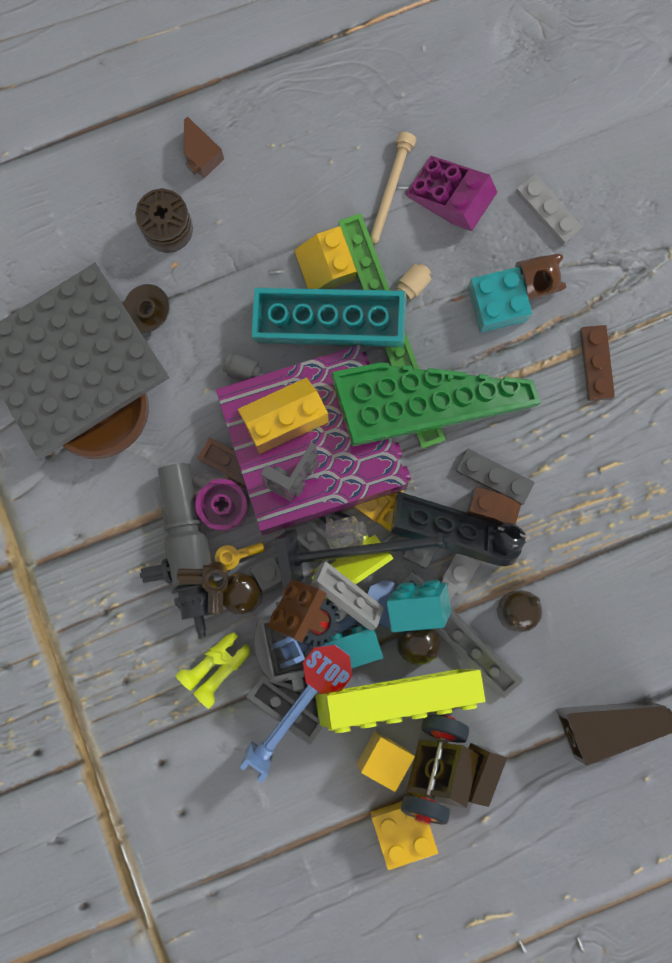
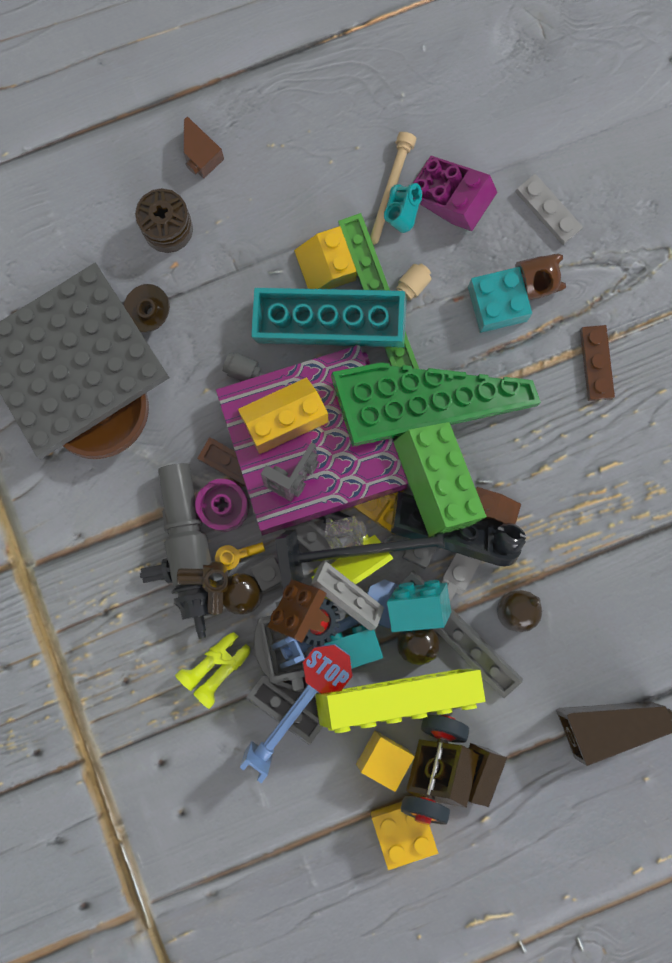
(401, 206): none -> teal piece
(439, 478): none -> bright green brick
(495, 476): dark grey plate -> none

